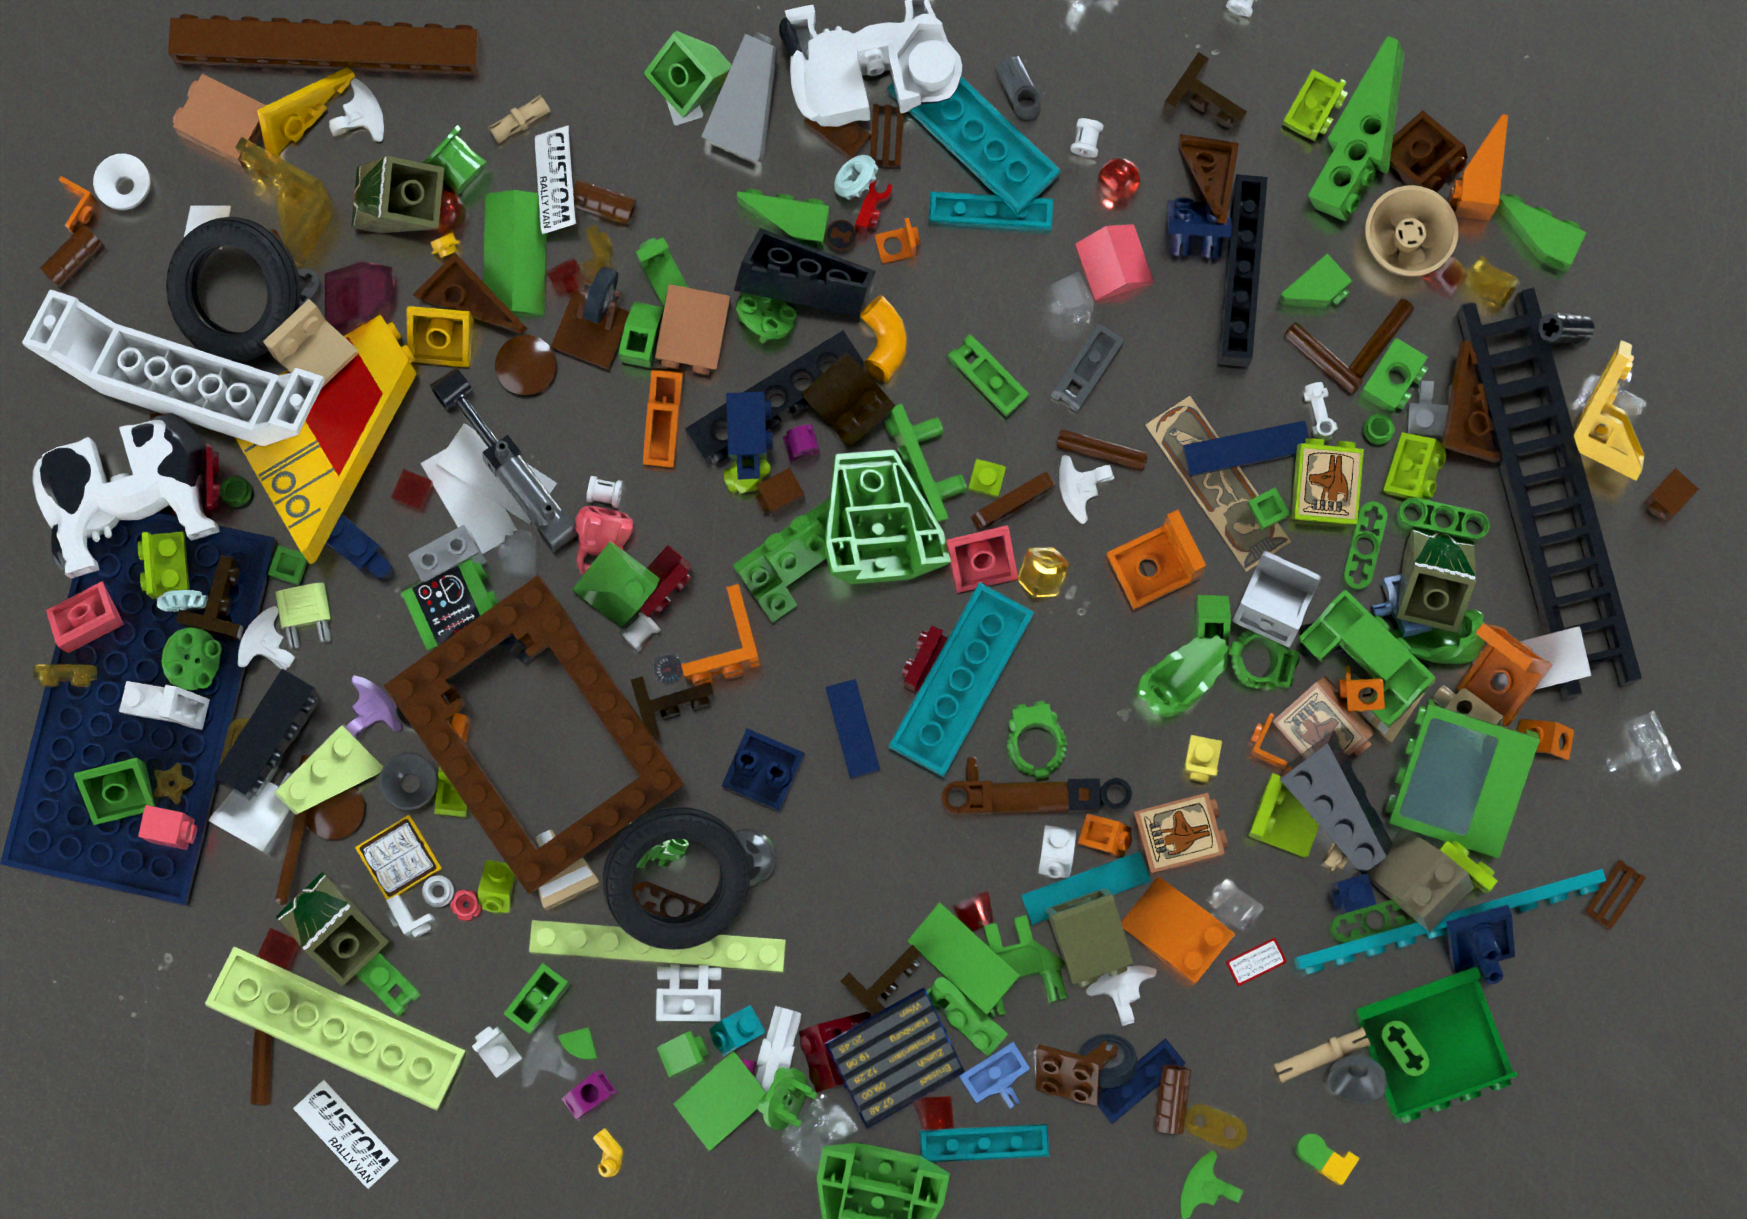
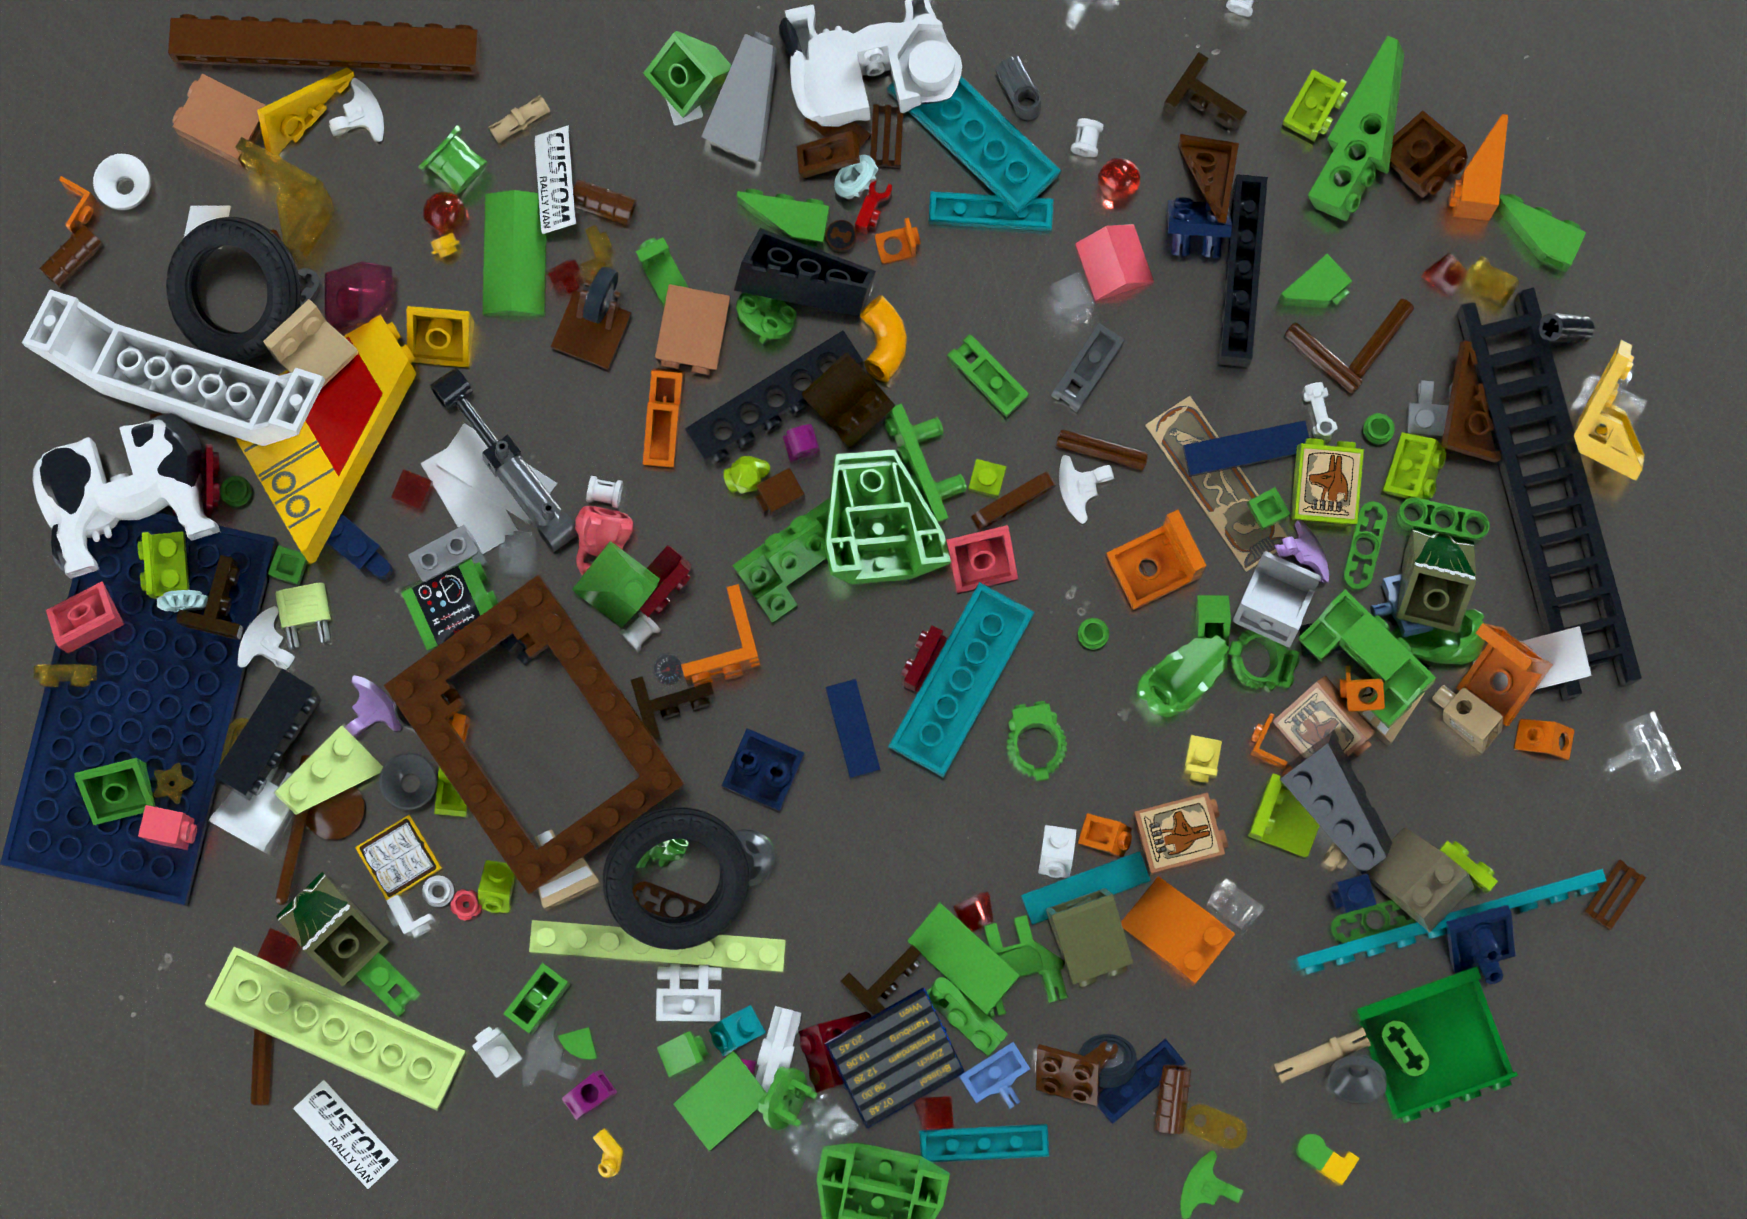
(164, 704): white bracket -> none
(185, 672): bright green plate -> none
(397, 196): olive slope -> none
(459, 288): reddish brown wing -> none
(525, 365): reddish brown dish -> none
(641, 335): bright green slope -> none
(747, 431): dark blue brick -> none
(828, 154): none -> reddish brown plate
(1019, 797): reddish brown piece -> none
(1043, 571): clear yellow panel -> none
(1093, 633): none -> bright green plate
(1123, 989): white piece -> none
(1256, 961): white sticker -> none
(1306, 550): none -> lavender piece
(1400, 359): bright green brick -> none
(1421, 218): tan piece -> none
(1461, 779): panel -> none
(1671, 495): reddish brown brick -> none

